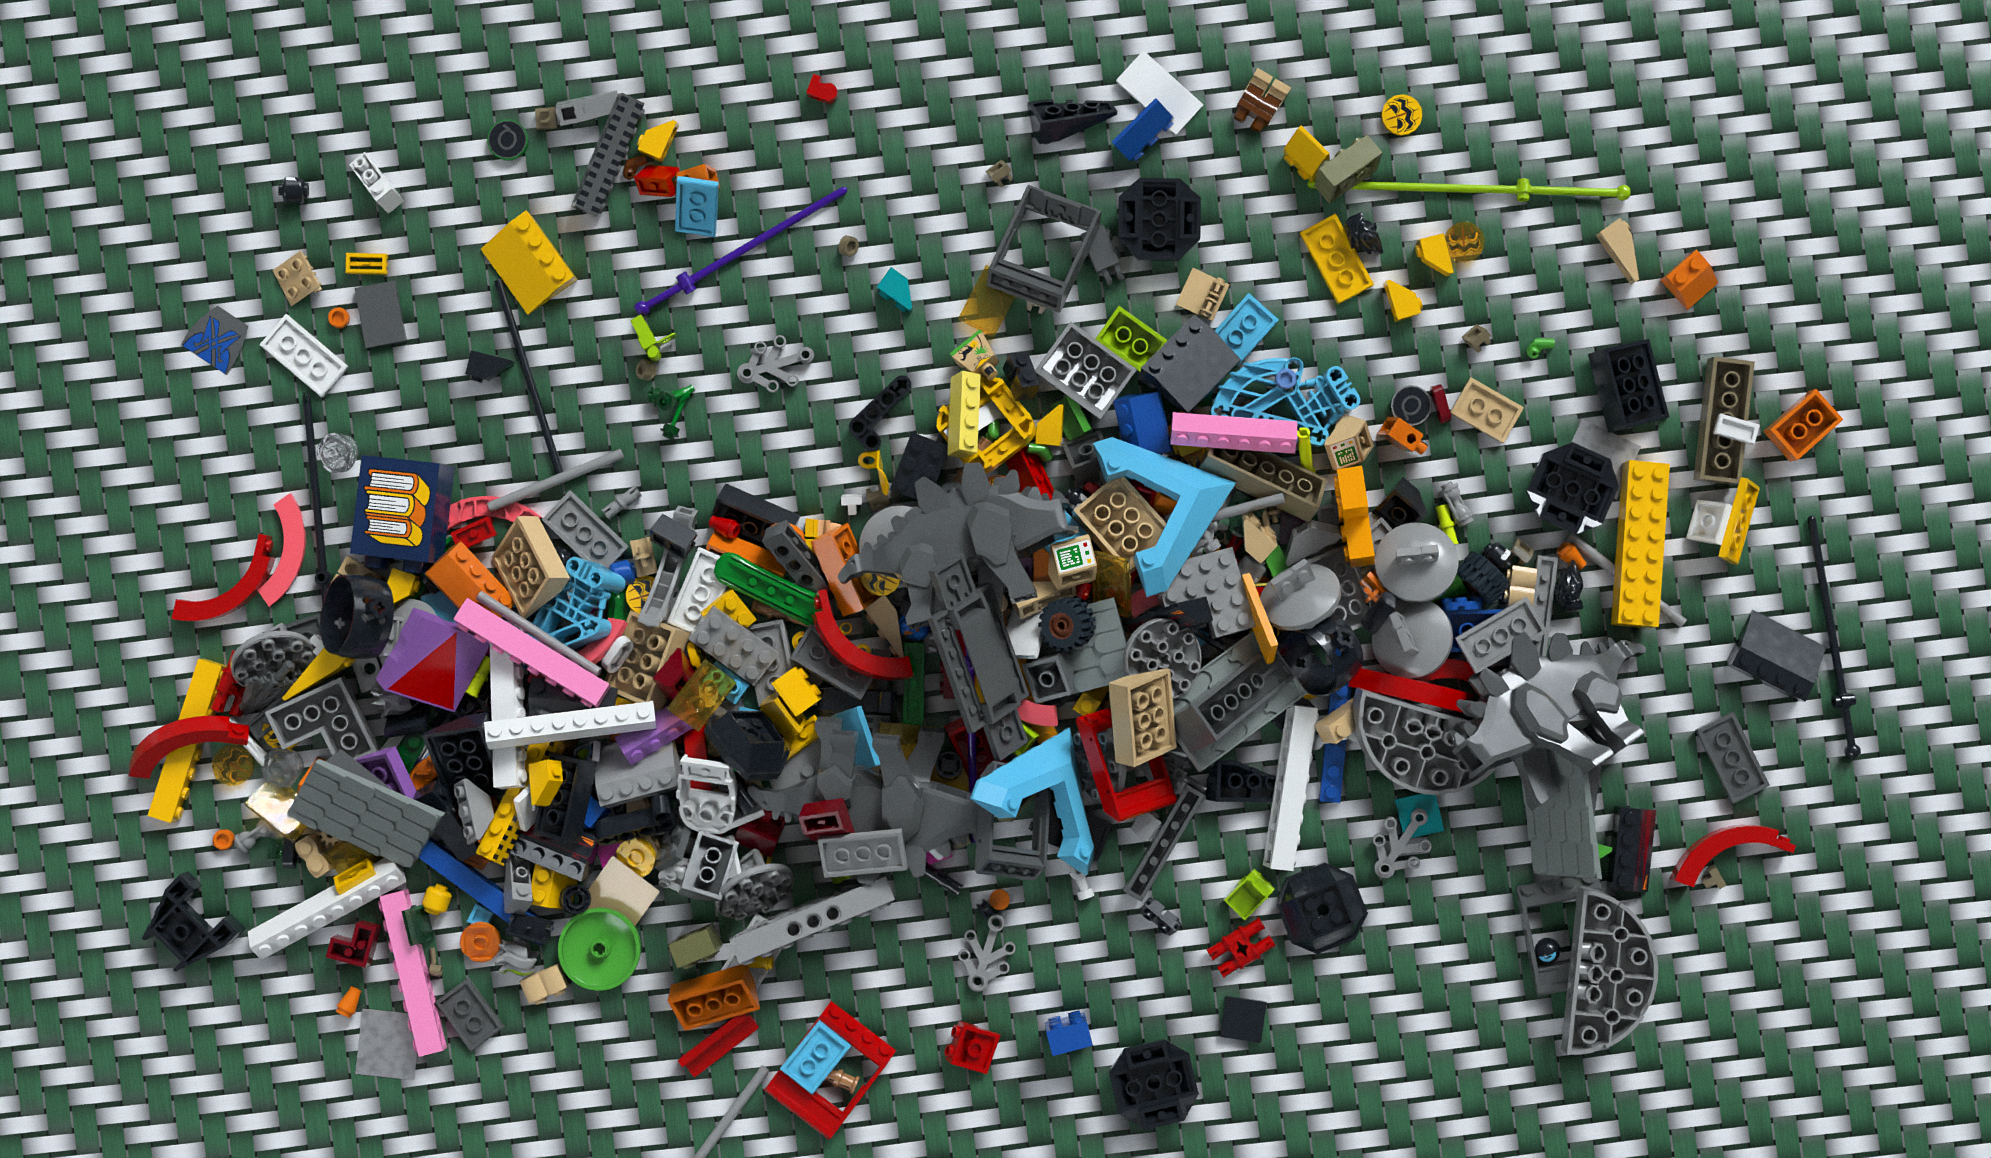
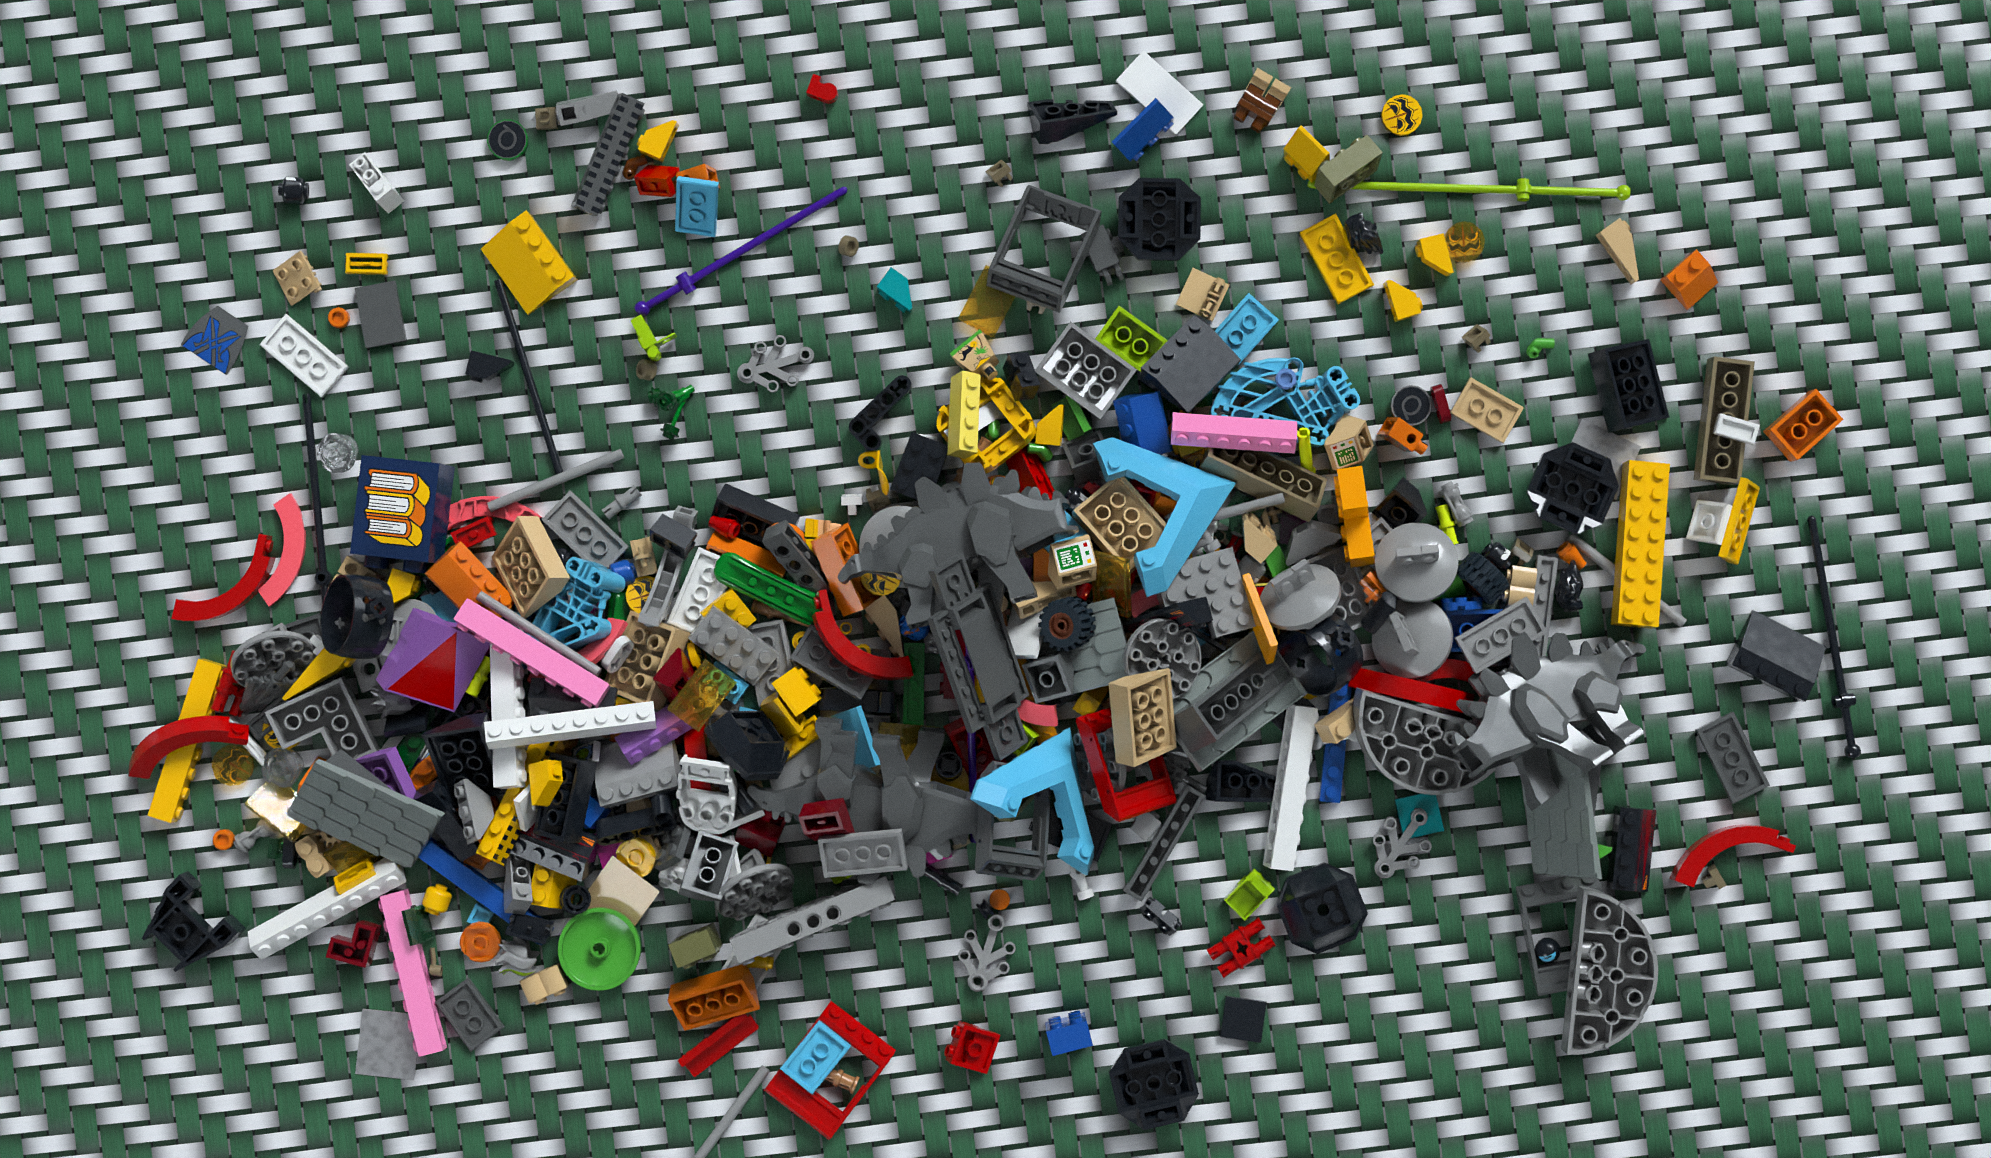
(349, 1002): orange cone -> none

